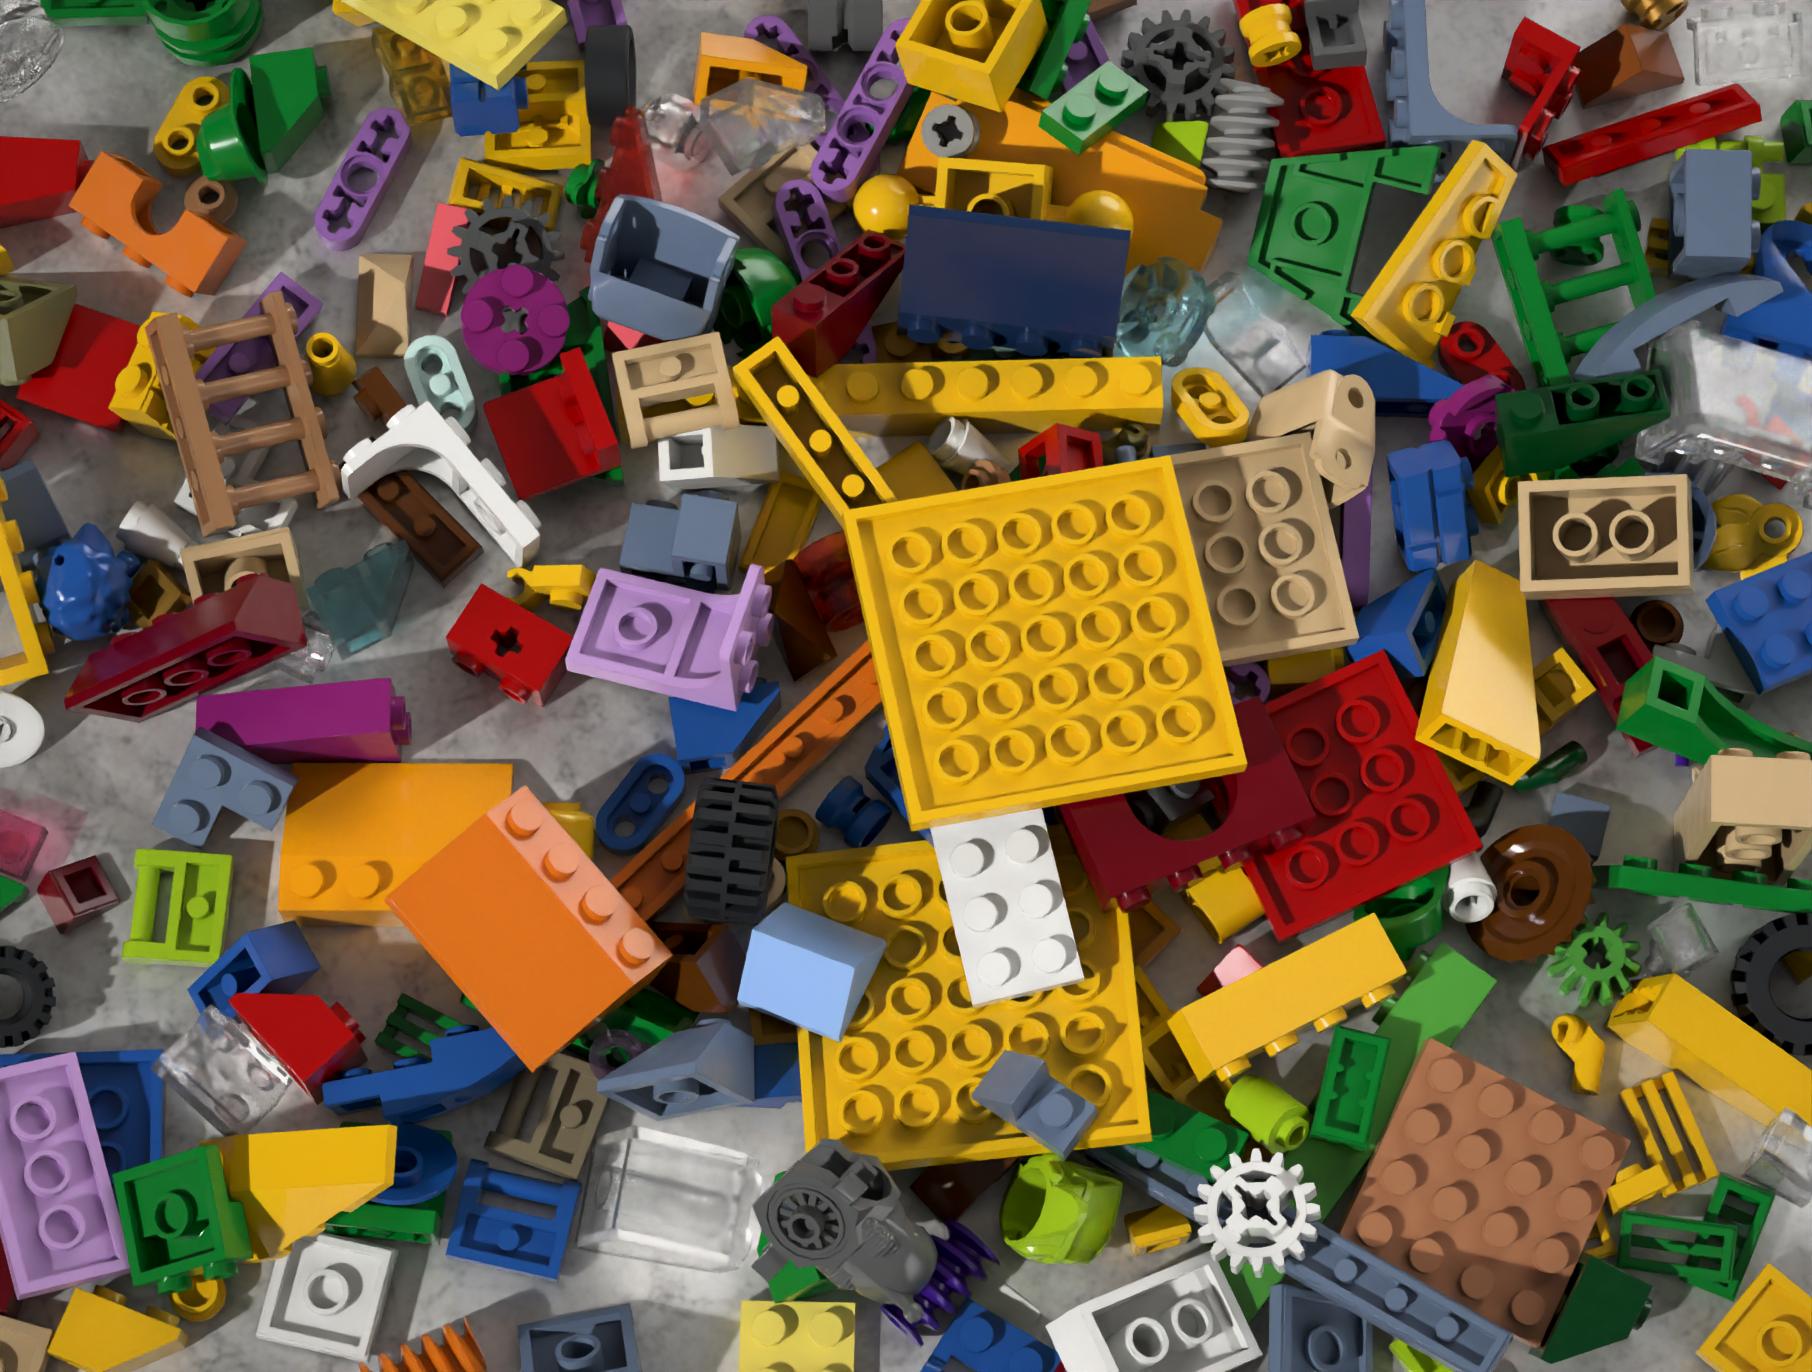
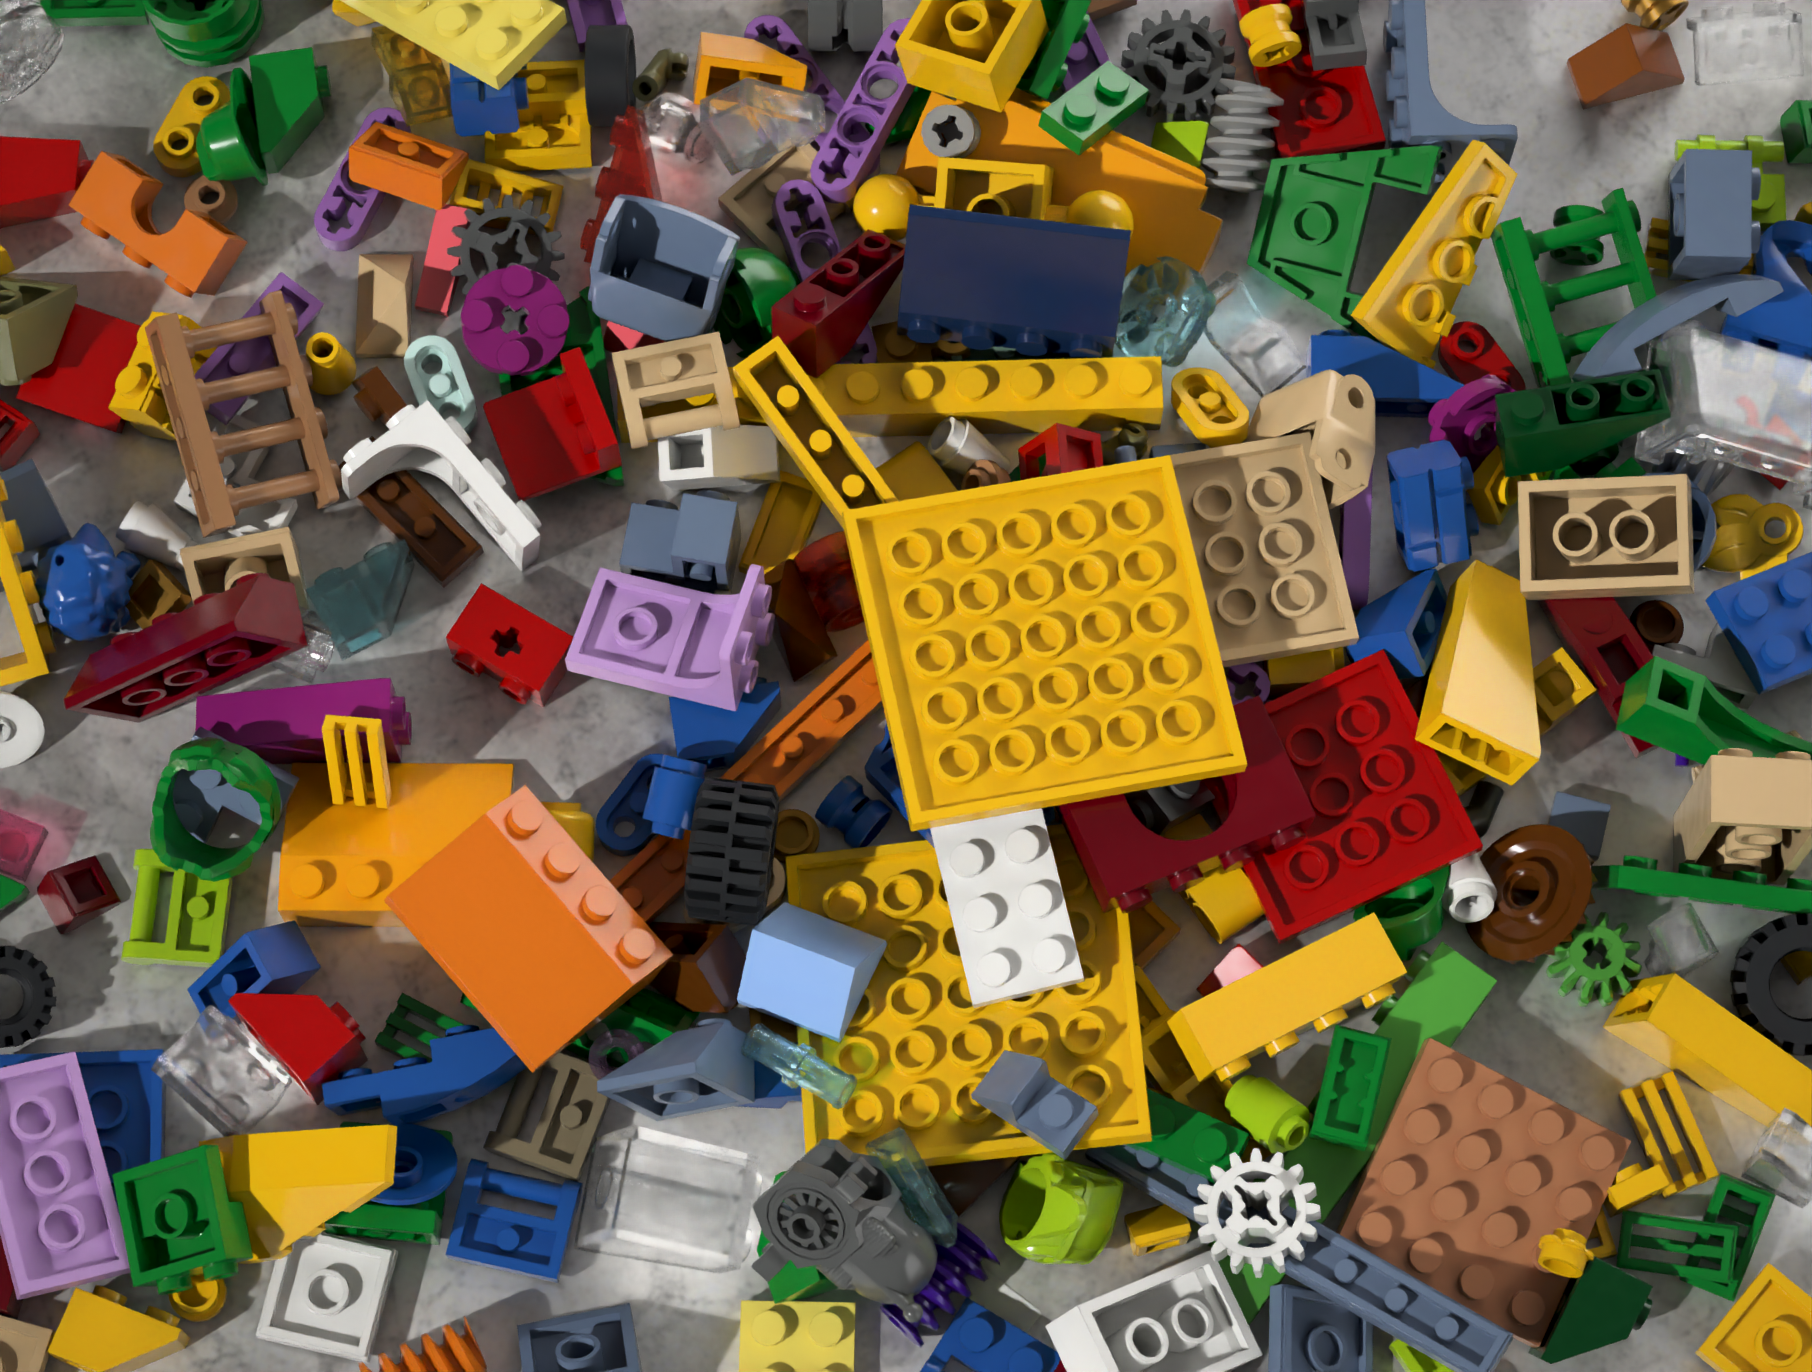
(243, 771): none -> green piece
(357, 787): none -> yellow tile
(406, 165): none -> orange slope
(562, 584): yellow plate -> none
(581, 188): green plate -> none
(655, 76): none -> olive arm
(673, 796): none -> blue brick
(799, 1065): none -> clear light blue pin
(920, 1192): none -> clear light blue slope
(1542, 67): red bracket -> none
(1553, 768): dark green arm -> none
(1564, 1253): none -> yellow plate
(1584, 1049): yellow arm -> none
(1651, 134): red tile -> none

